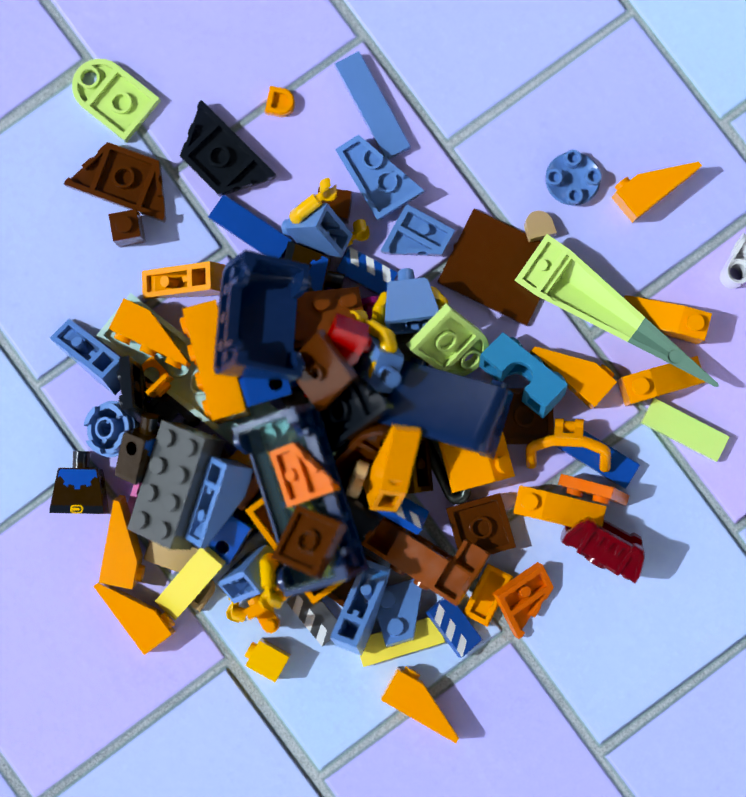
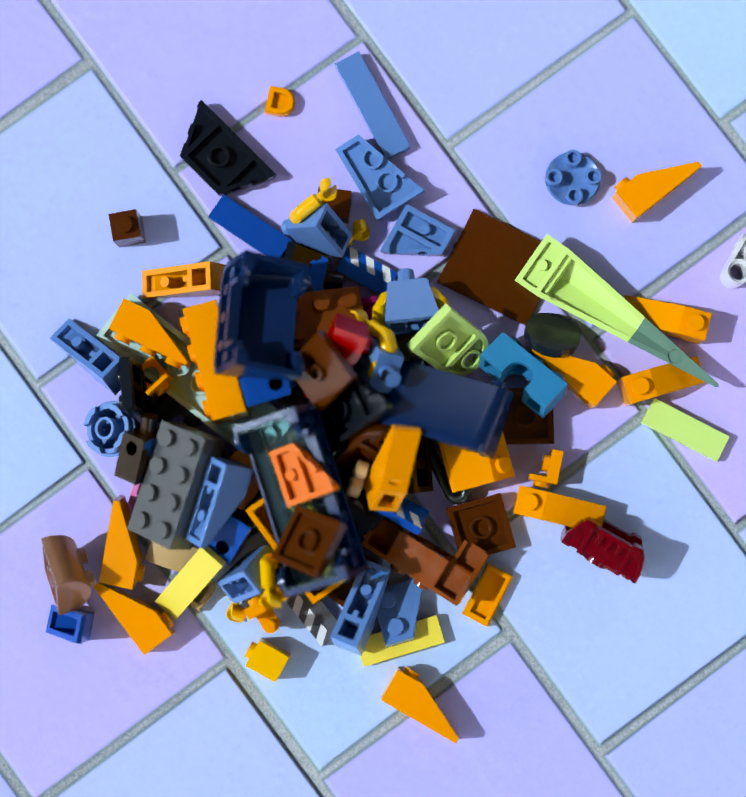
(66, 572): none -> medium nougat brick
(71, 626): none -> blue slope
(79, 488): torso -> none
(114, 98): yellowish green tile -> none
(123, 180): reddish brown wing -> none
(454, 627): blue tile -> none
(523, 597): orange wing -> none
(538, 225): tan tile -> none
(551, 464): none -> light orange bracket
(552, 335): none -> black tile
(568, 440): light orange piece -> none
(600, 492): orange wing -> none
(621, 469): blue tile -> none

